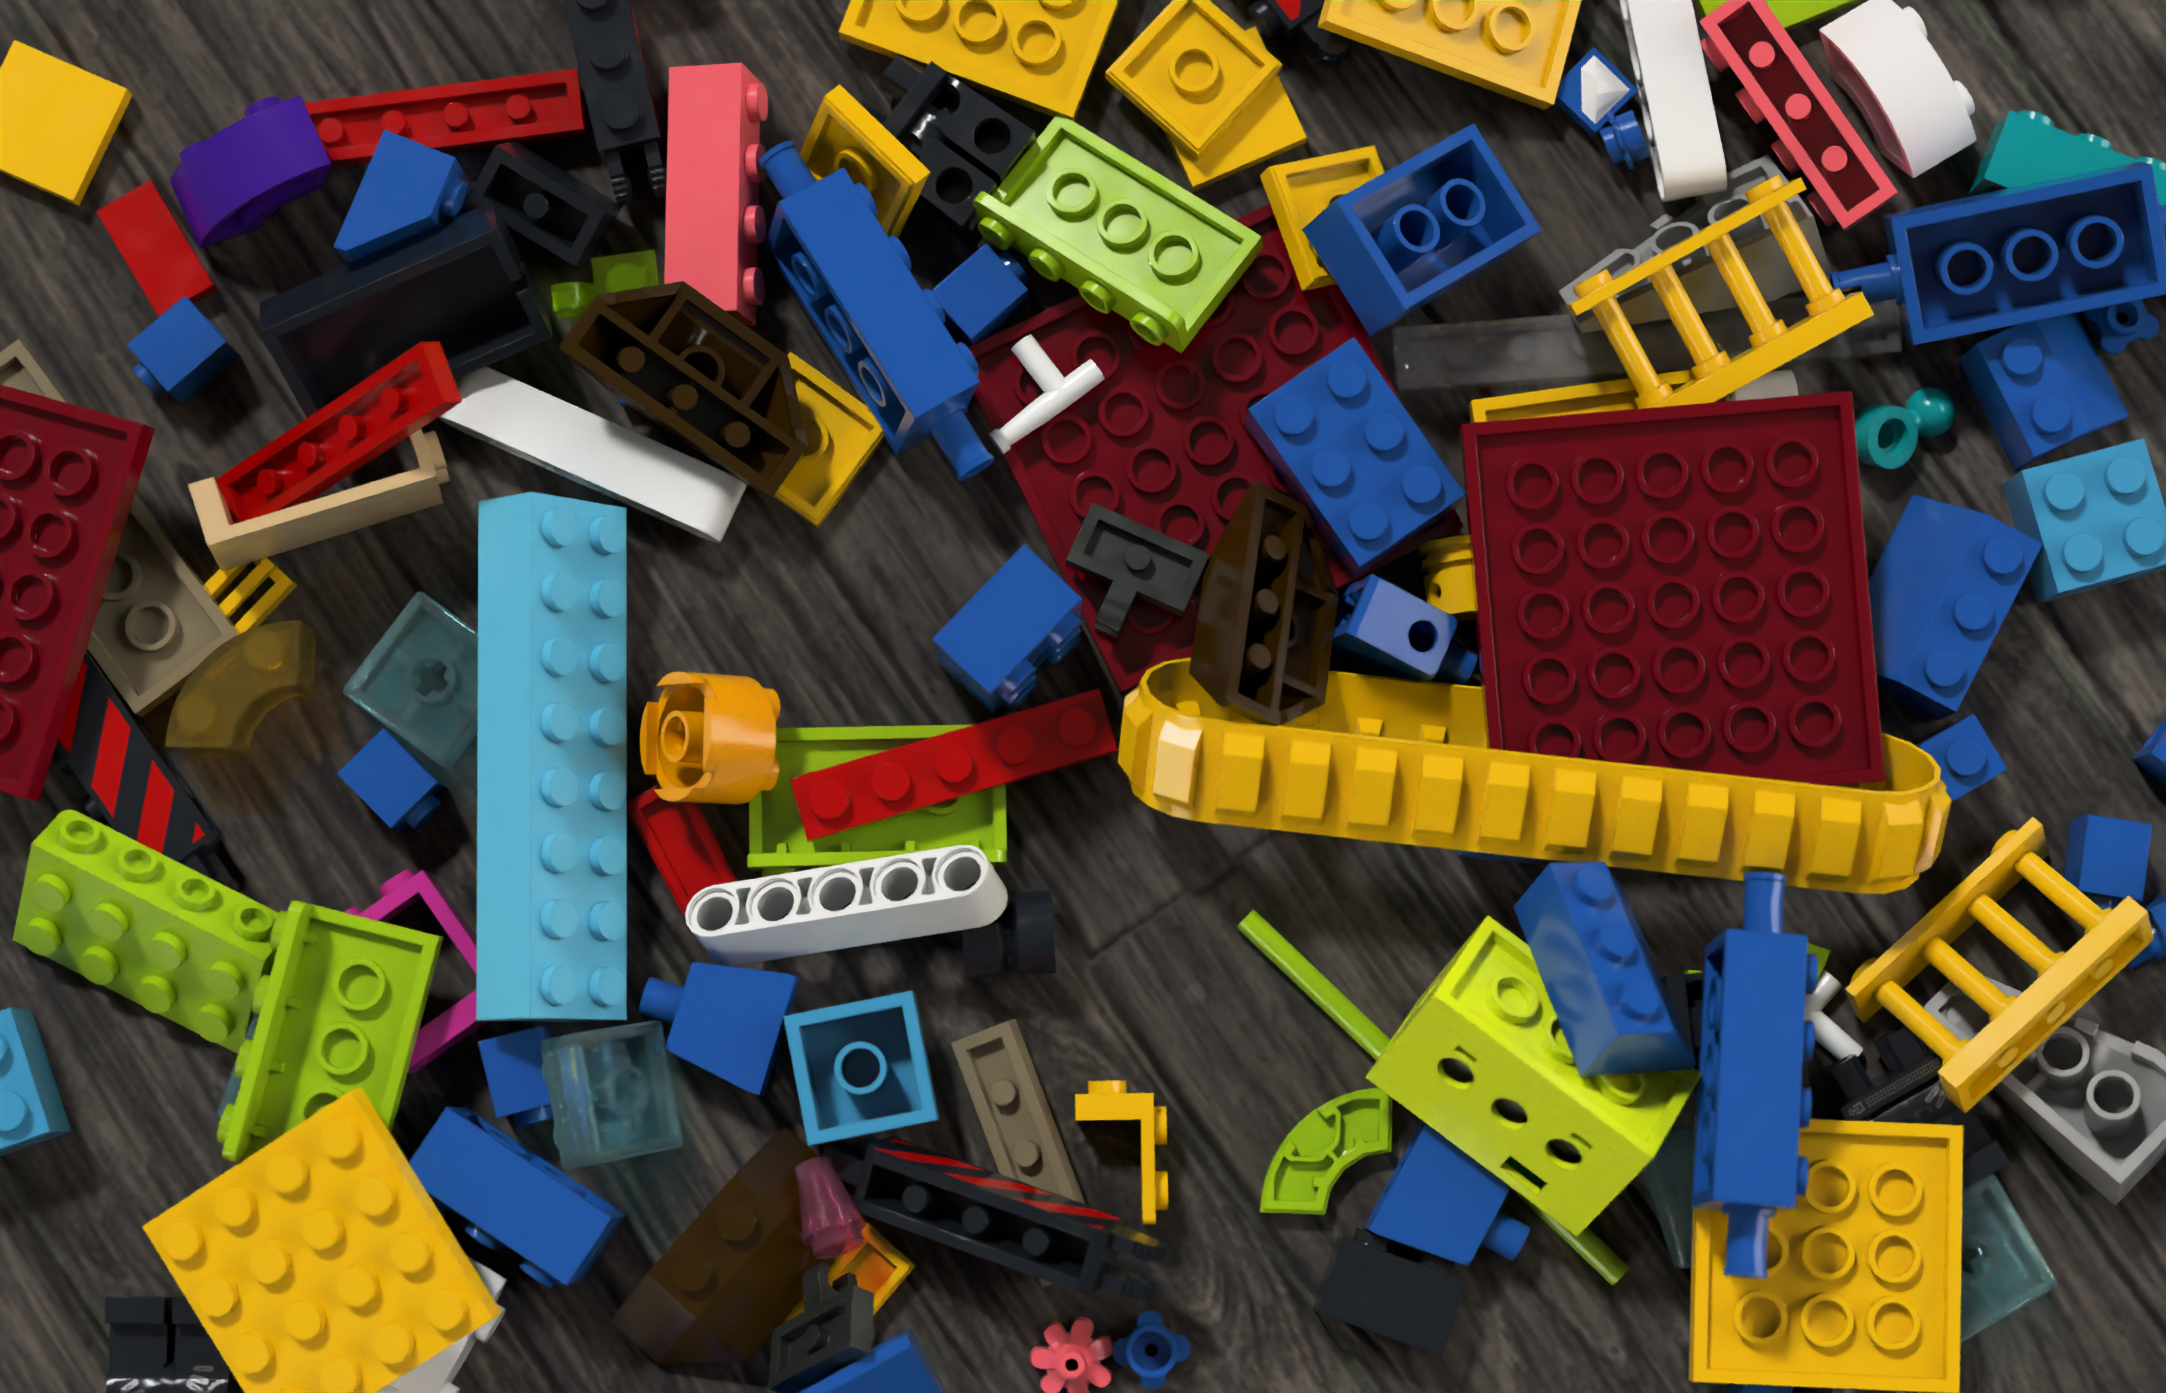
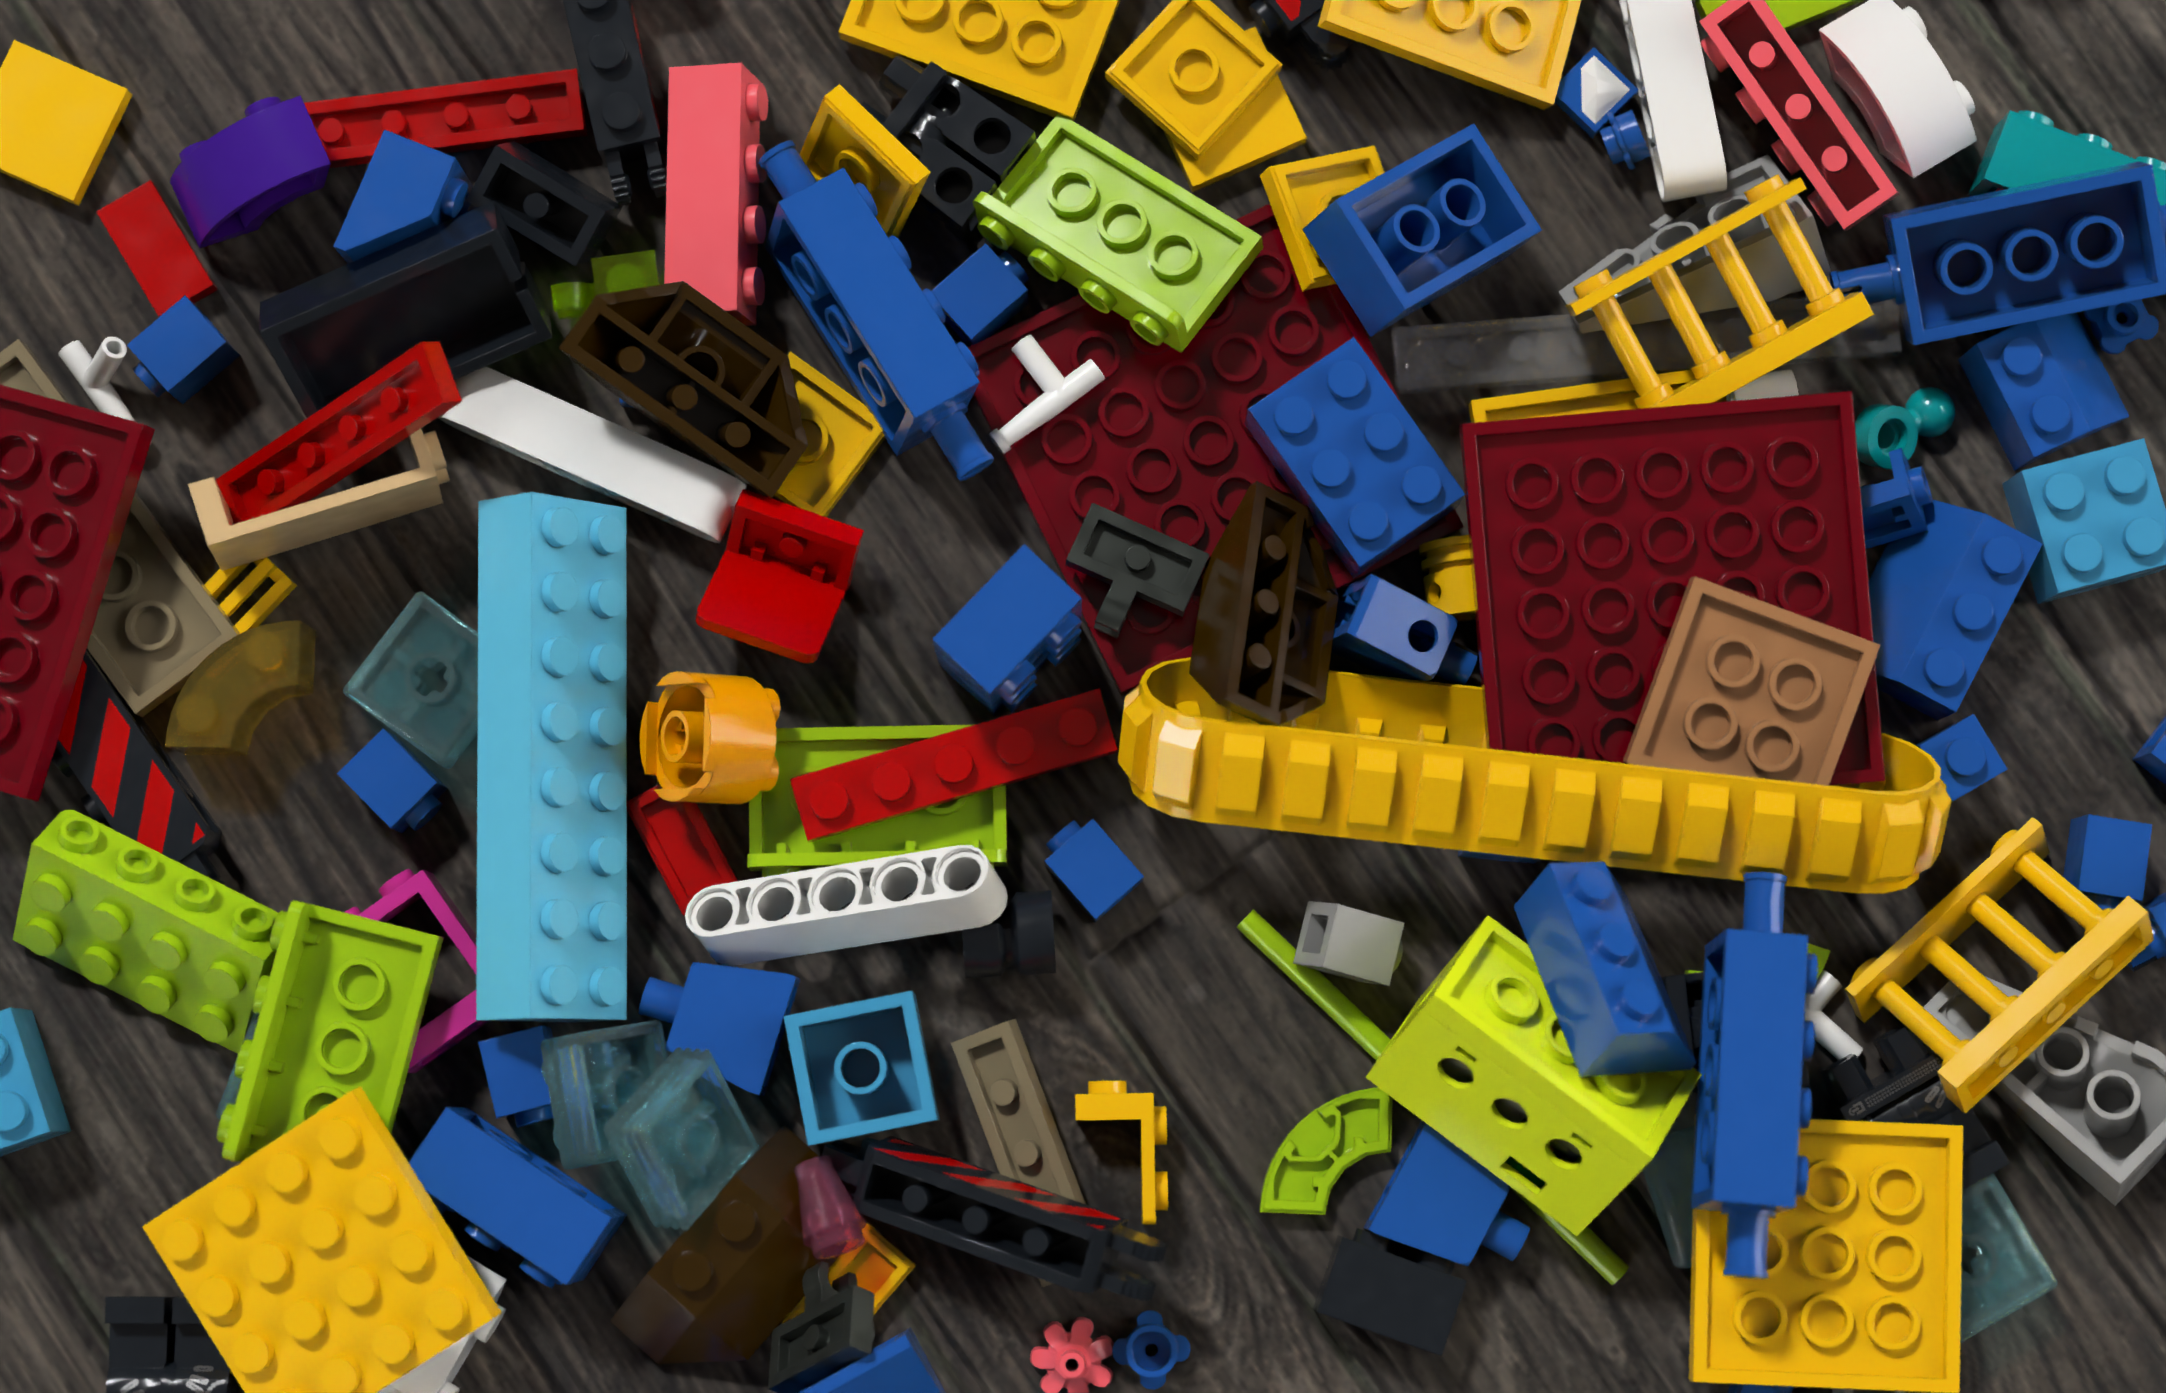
(96, 373): none -> white piece
(681, 1138): none -> clear light blue brick
(780, 577): none -> red bracket
(1091, 868): none -> blue brick
(1349, 943): none -> light grey brick
(1750, 691): none -> medium nougat plate
(1896, 505): none -> blue bracket

